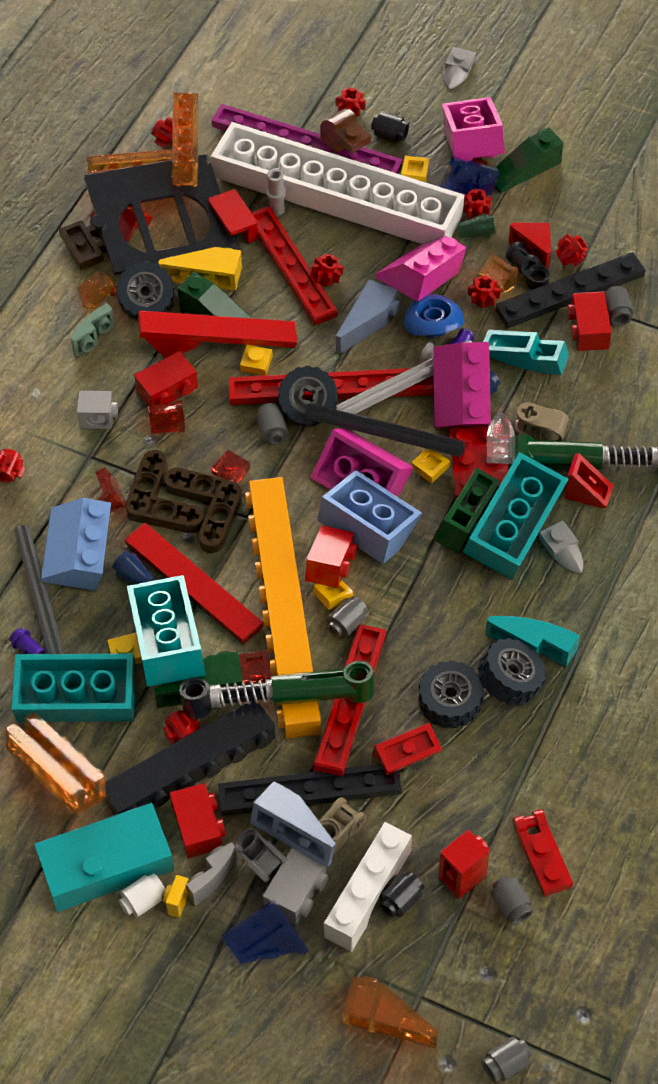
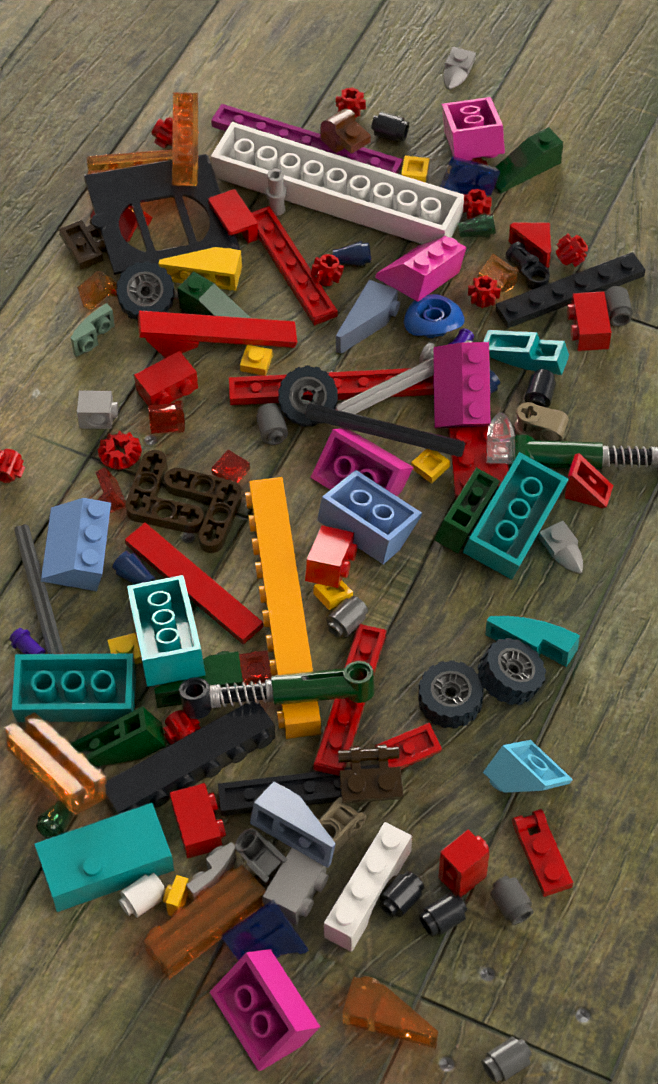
(54, 820): none -> clear green cone
(116, 459): none -> red gear
(123, 739): none -> dark green slope
(204, 921): none -> clear orange brick
(264, 1008): none -> dark pink slope
(354, 254): none -> dark blue cone
(370, 784): none -> dark brown plate
(443, 914): none -> black brick
(524, 768): none -> medium azure slope
(540, 388): none -> black brick

